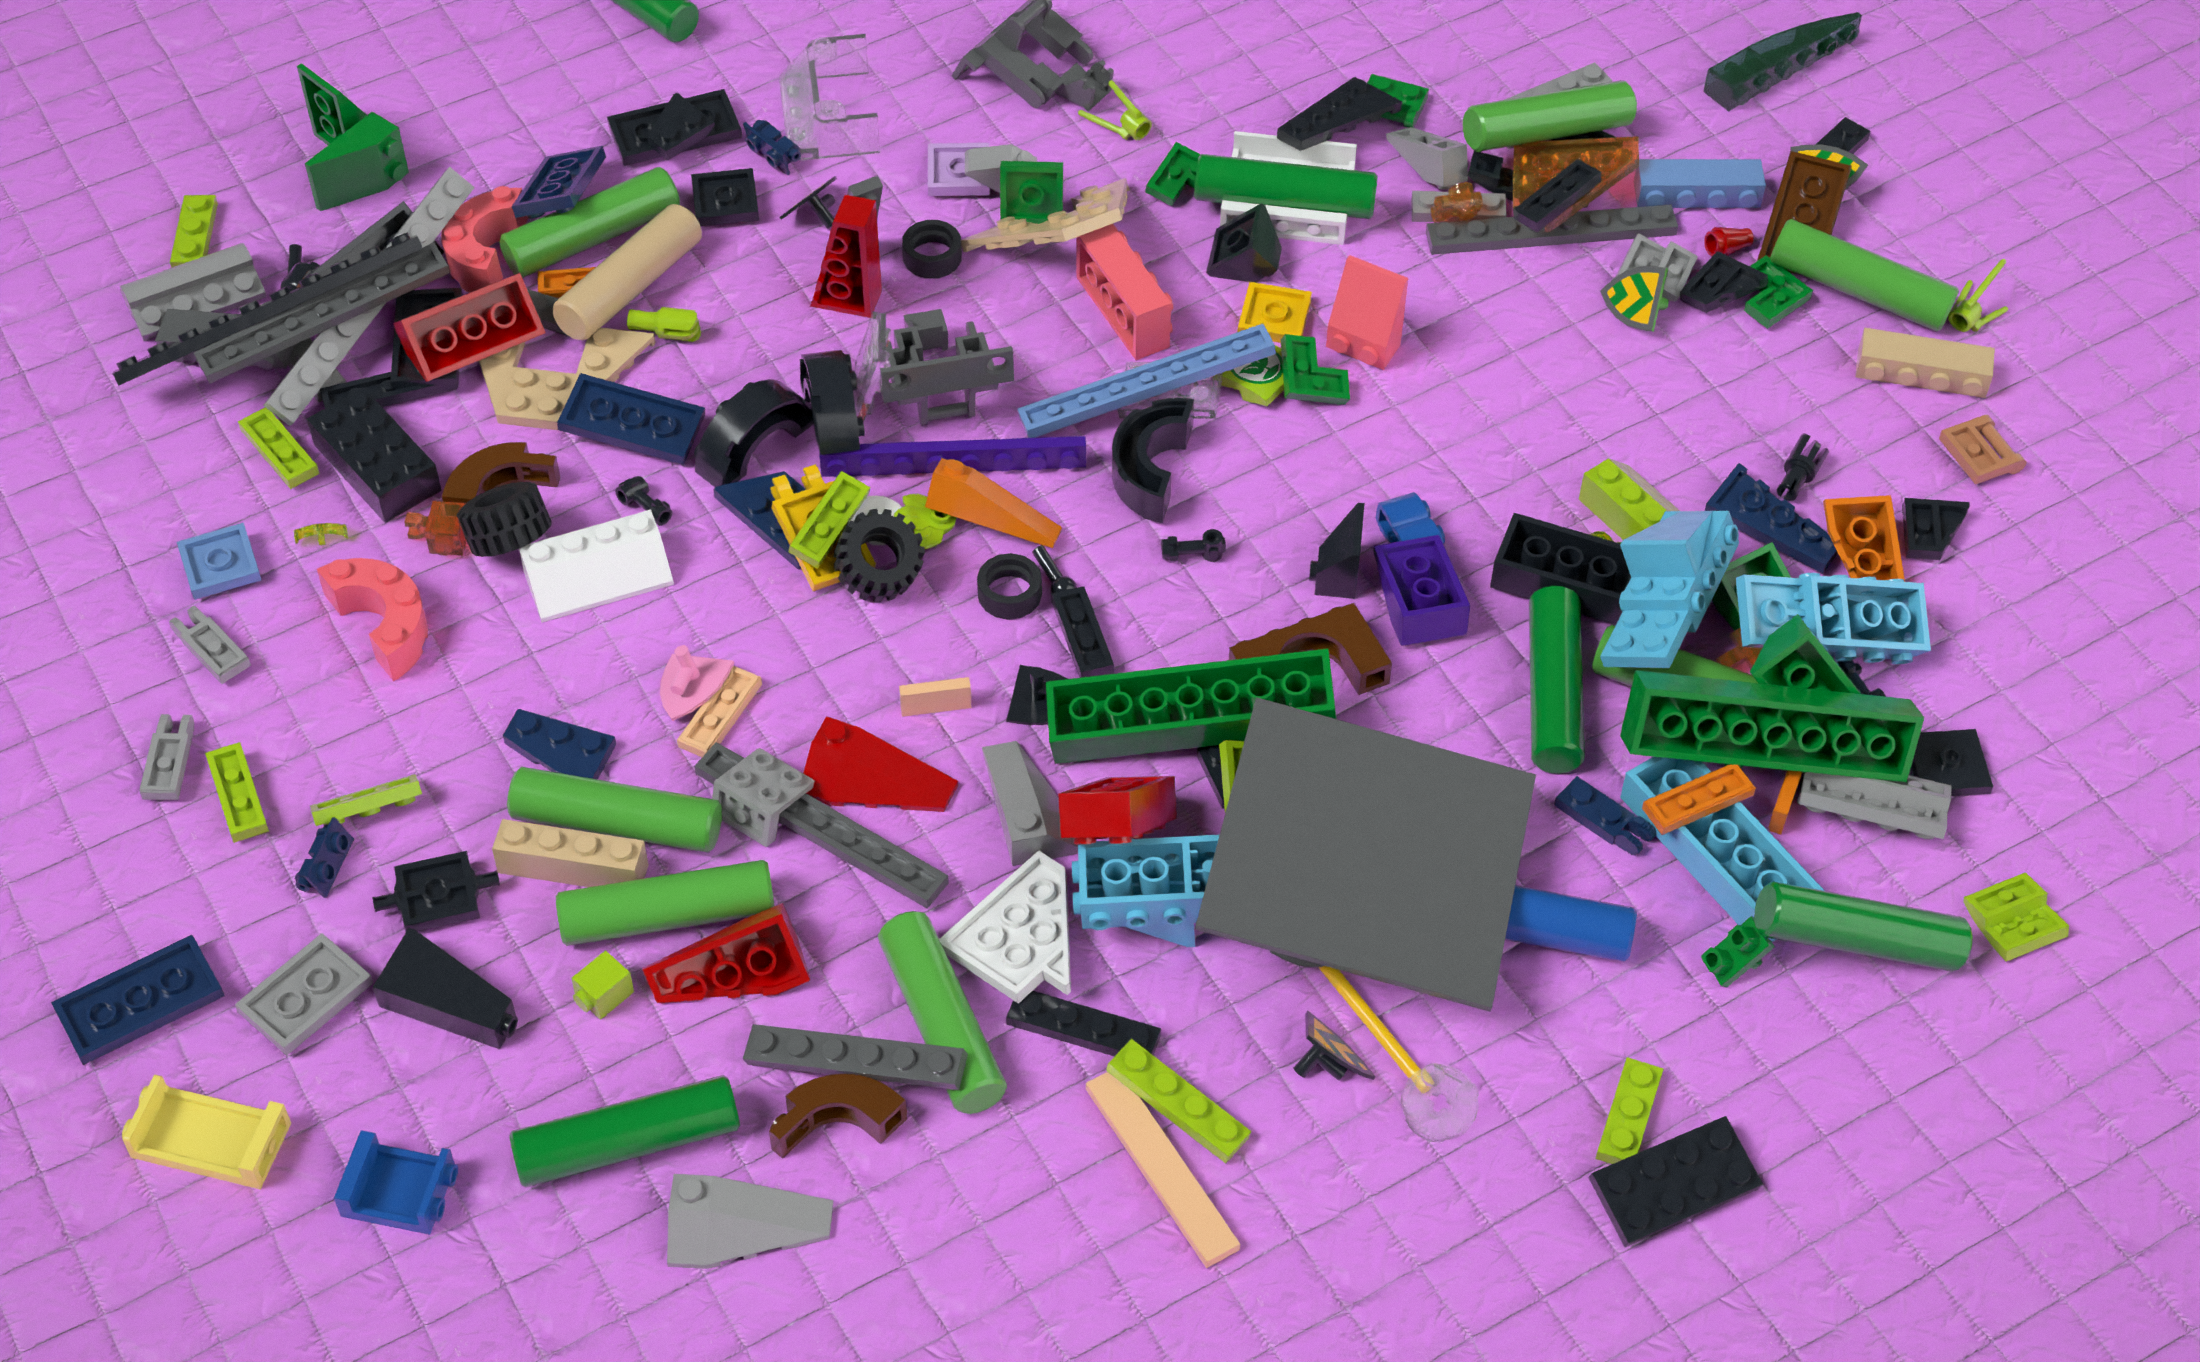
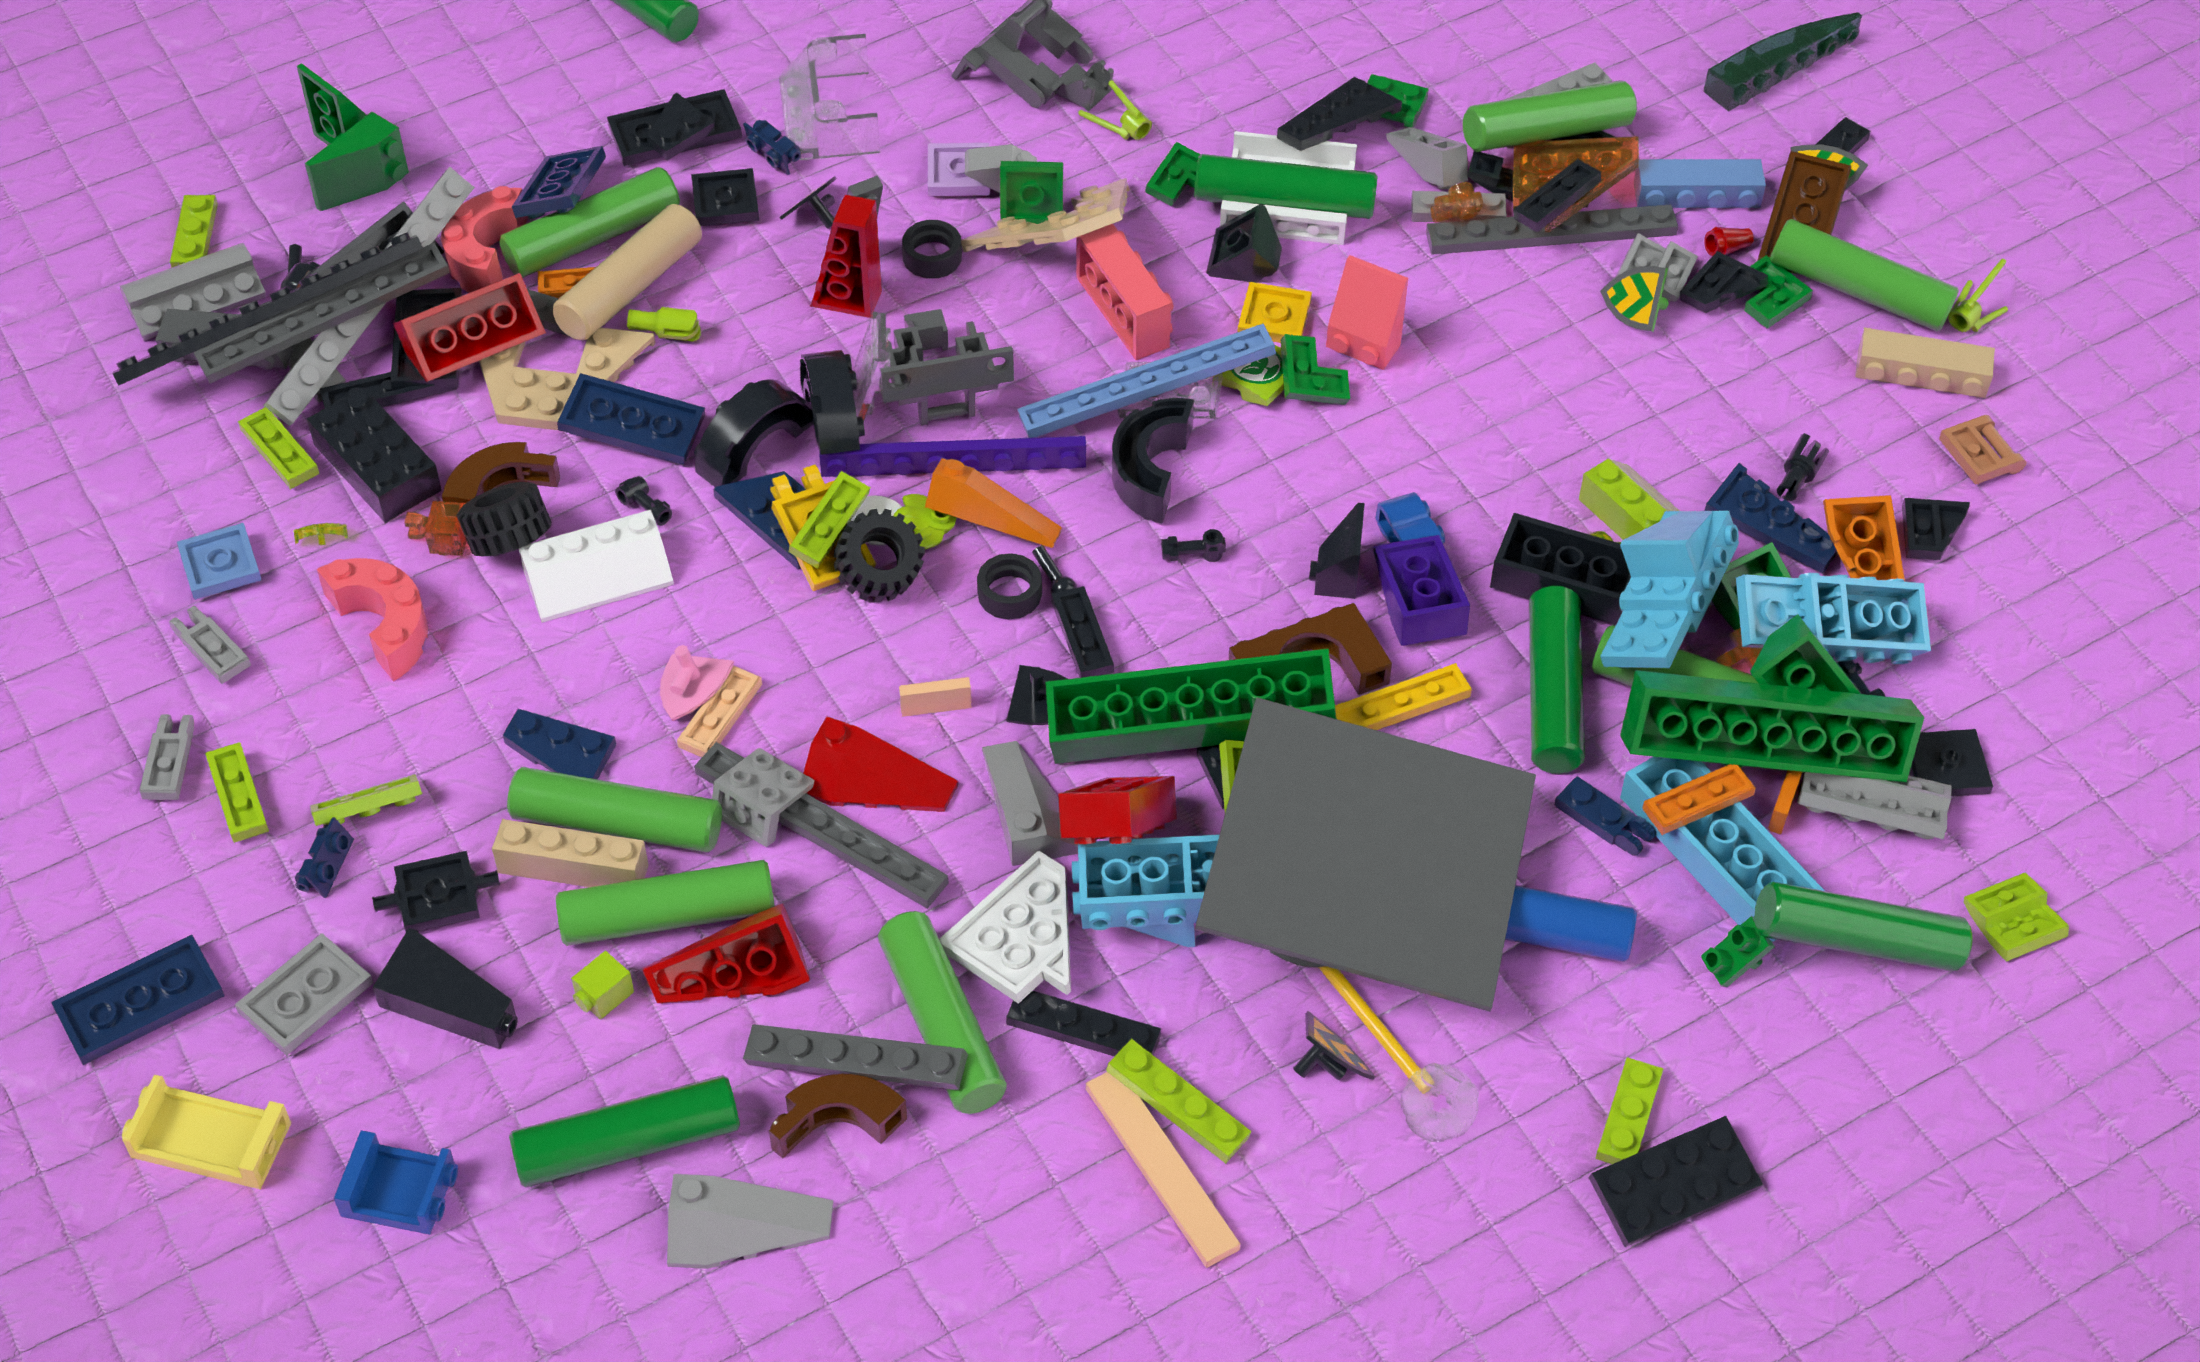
(1406, 699): none -> yellow plate

